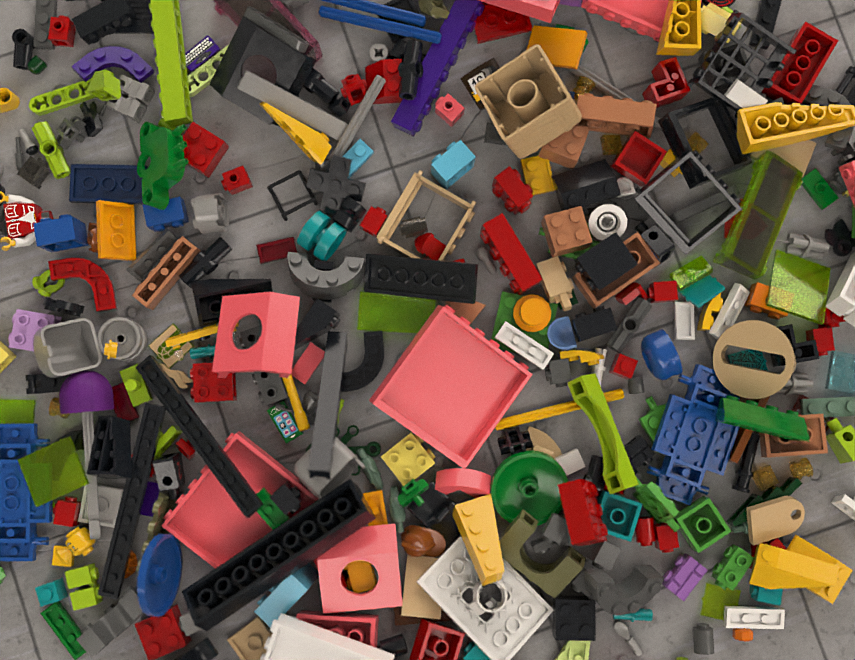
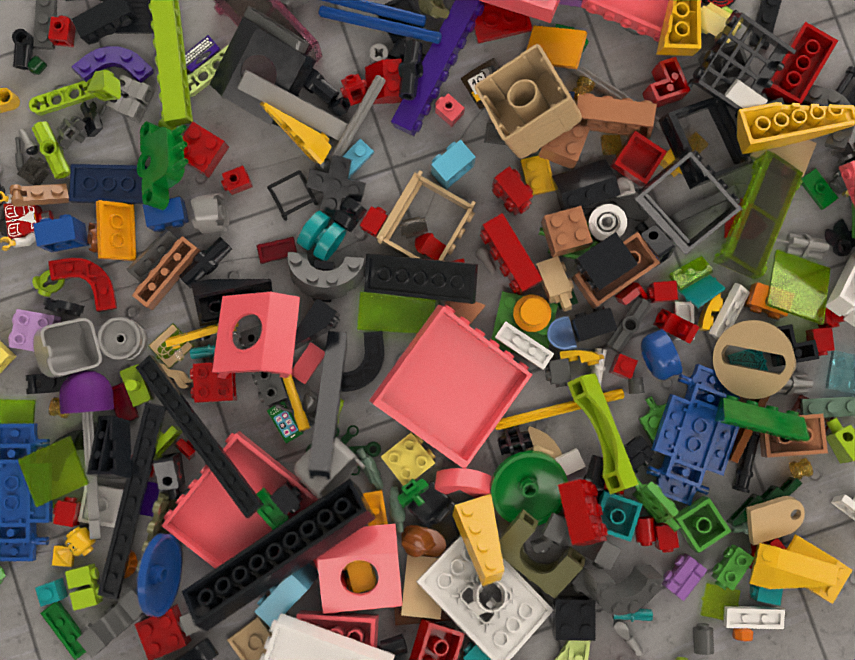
(38, 194): none -> medium nougat plate
(111, 349): yellow plate -> none
(676, 325): none -> red slope
(765, 478): clear yellow plate -> none

